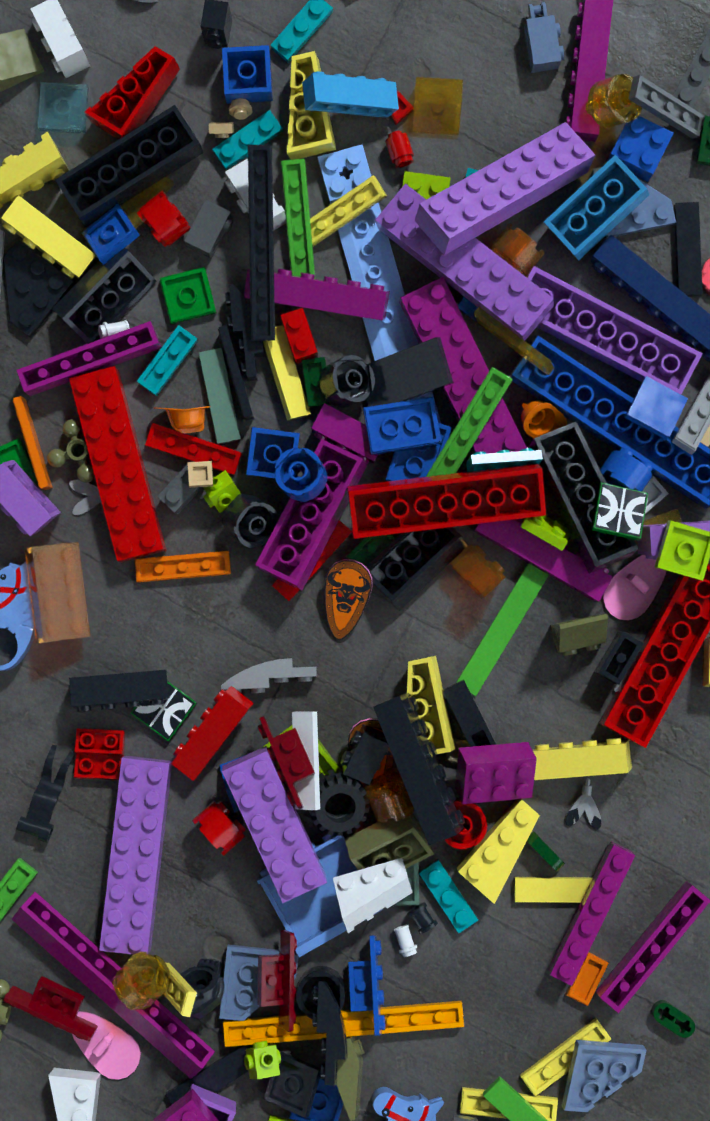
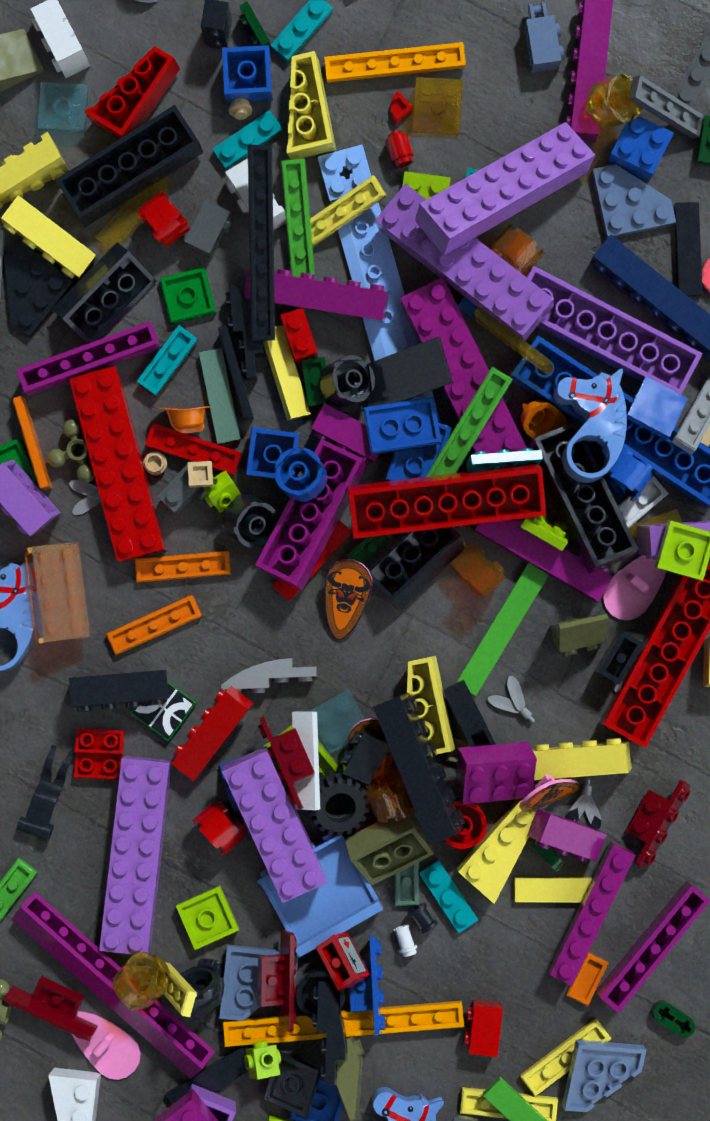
(109, 329): white pin -> none
(110, 234): blue tile -> none
(154, 624): none -> orange tile
(155, 463): none -> tan plate
(207, 917): none -> lime plate
(221, 129): tan plate -> none
(249, 20): none -> dark green plate
(336, 720): none -> clear light blue plate
(342, 961): none -> red brick
(350, 95): dark azure brick -> none
(370, 890): white wedge -> none
(395, 62): none -> light orange plate
(484, 1028): none -> red brick
(515, 704): none -> light grey piece
(547, 792): none -> shield
(566, 836): none -> magenta brick
(597, 207): dark azure brick -> none
(604, 410): none -> medium blue animal
(620, 511): tile -> none
(654, 819): none -> dark red bracket

